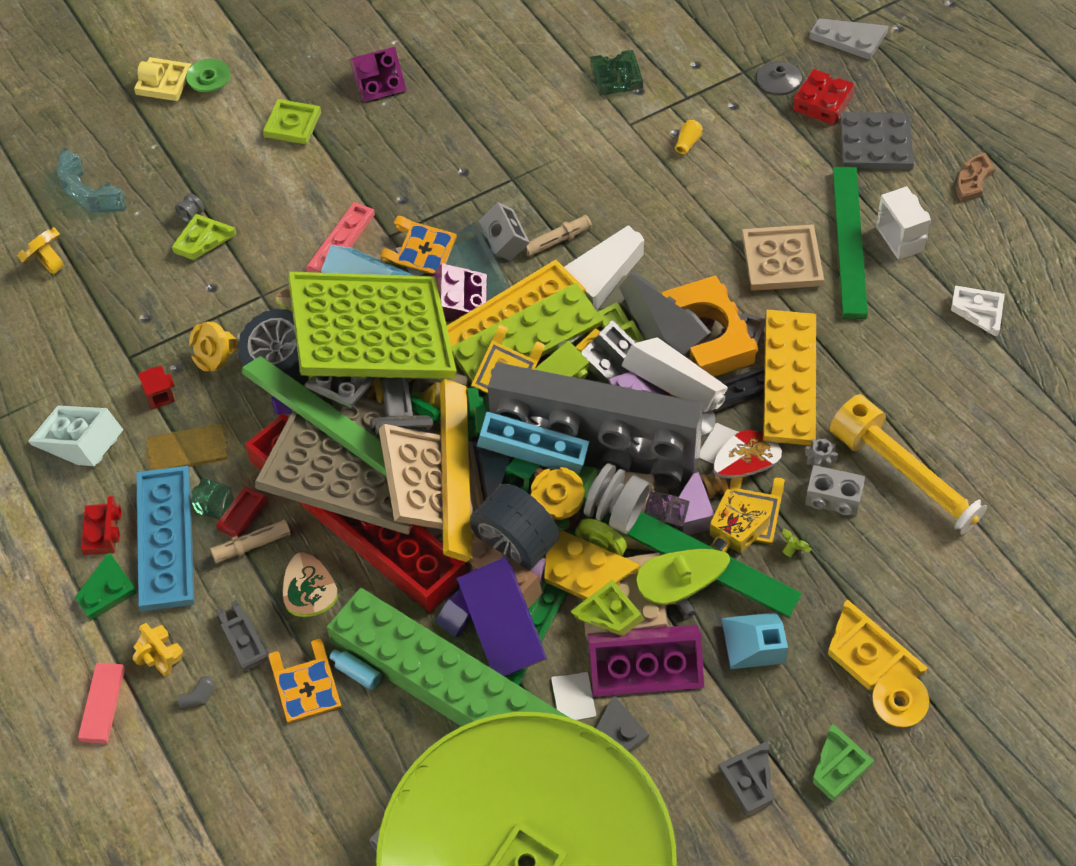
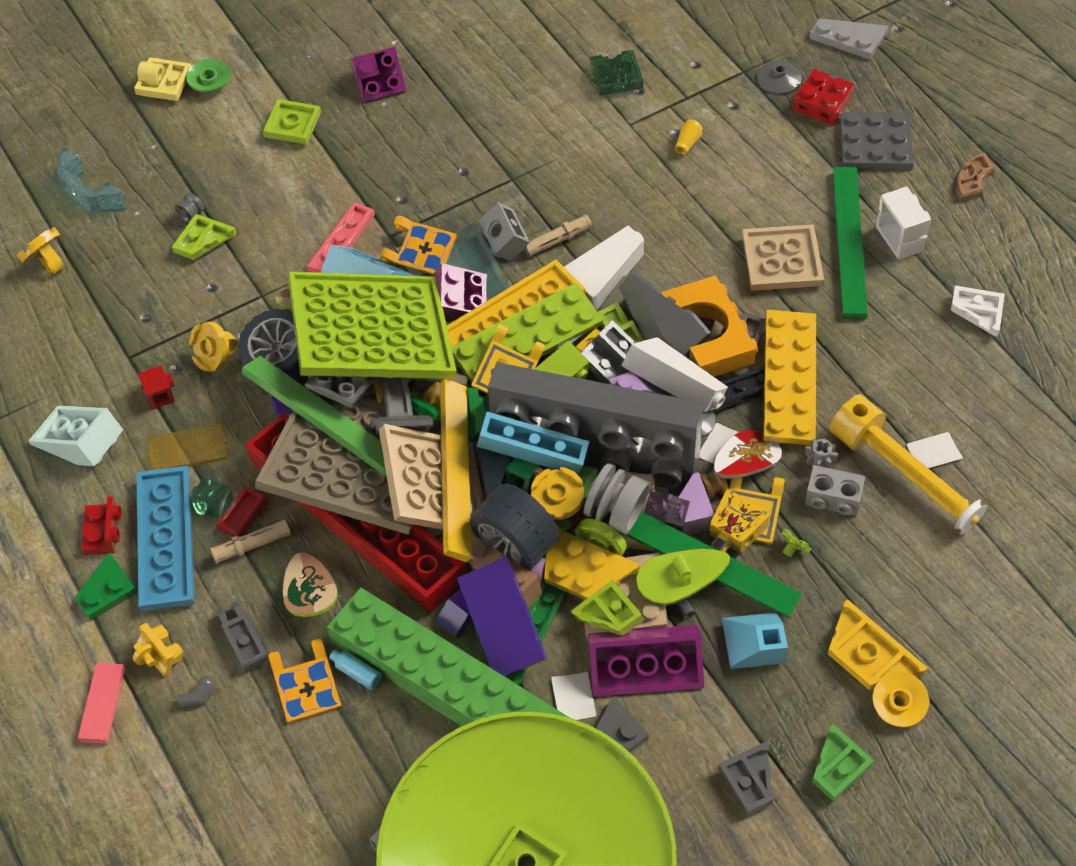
(935, 450): none -> white sticker

